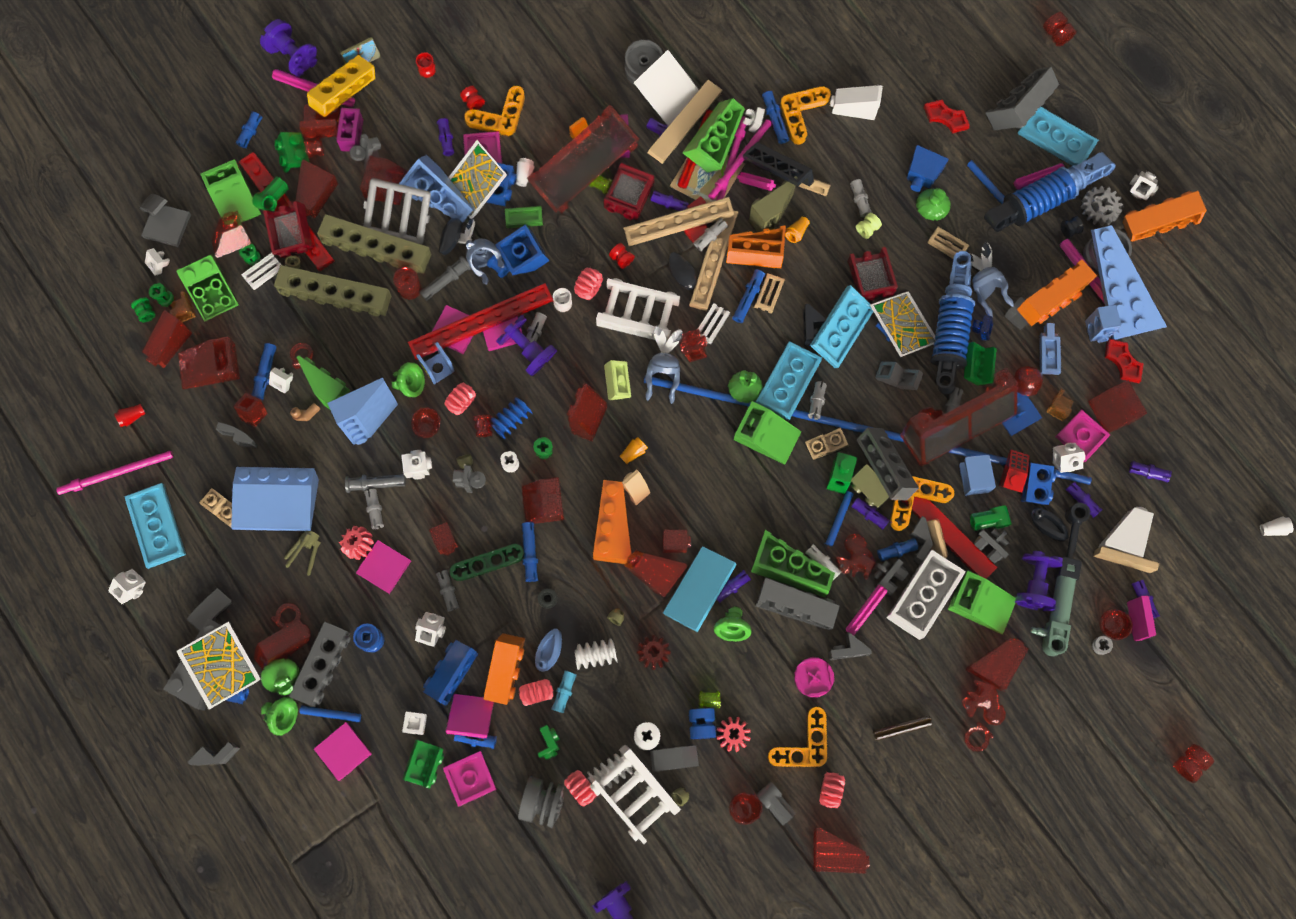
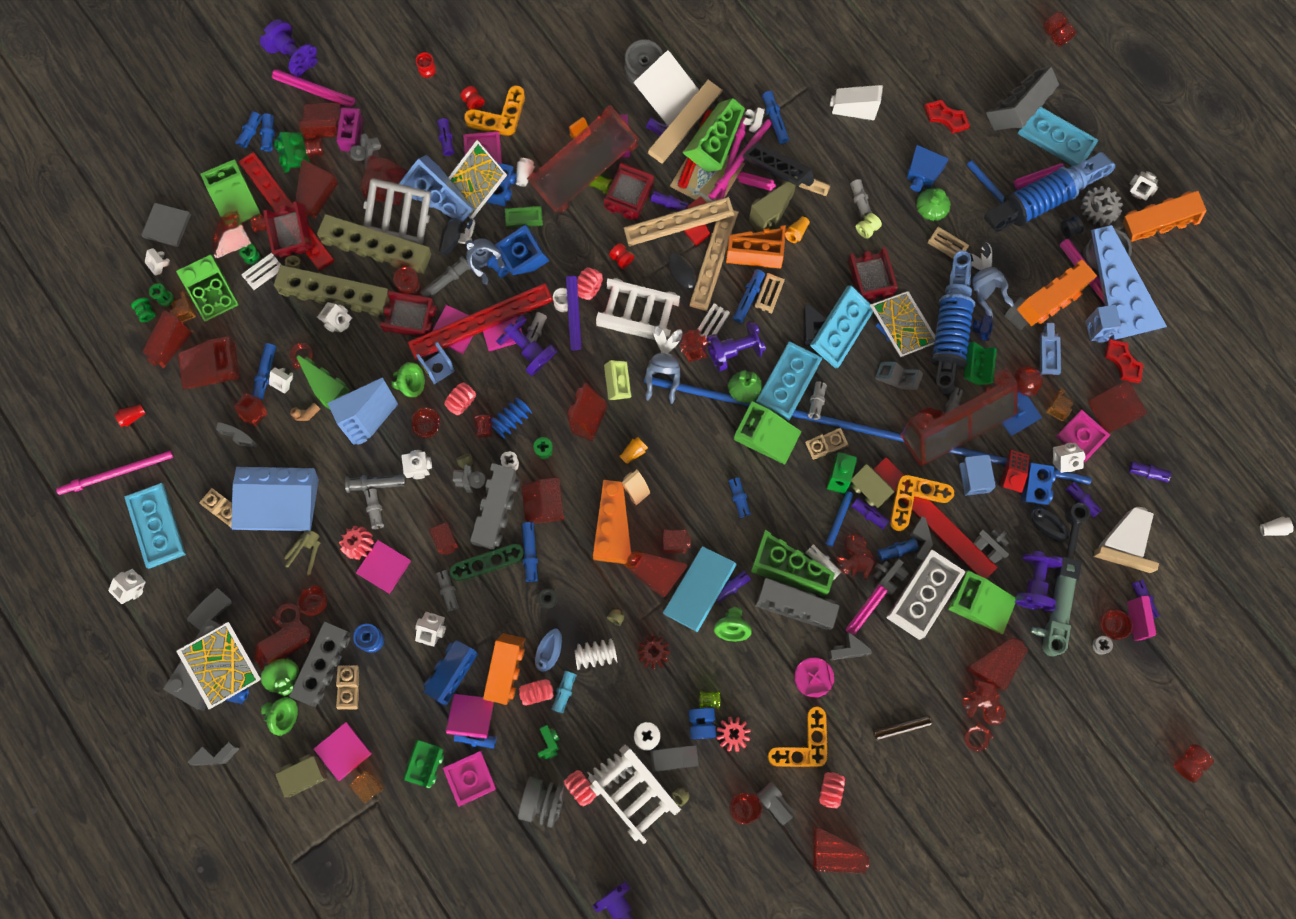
(153, 204): dark grey slope -> none
(258, 223): none -> clear red bush
(267, 132): none -> blue pin
(270, 195): green piece -> none
(300, 776): none -> olive brick
(312, 601): none -> clear red hair
(330, 713): blue bar -> none
(335, 317): none -> white brick
(341, 85): yellow brick -> none
(348, 687): none -> tan slope
(366, 49): slope -> none
(366, 786): none -> clear orange panel
(408, 314): none -> window
(414, 723): white tile -> none
(495, 507): none -> dark grey wedge
(573, 312): none -> dark purple axle
(710, 234): light grey pin -> none
(729, 348): none -> dark purple piece
(739, 497): none -> blue pin
(797, 106): light orange beam -> none
(887, 464): dark grey brick -> none
(937, 538): tan slope -> none
(996, 517): green piece -> none

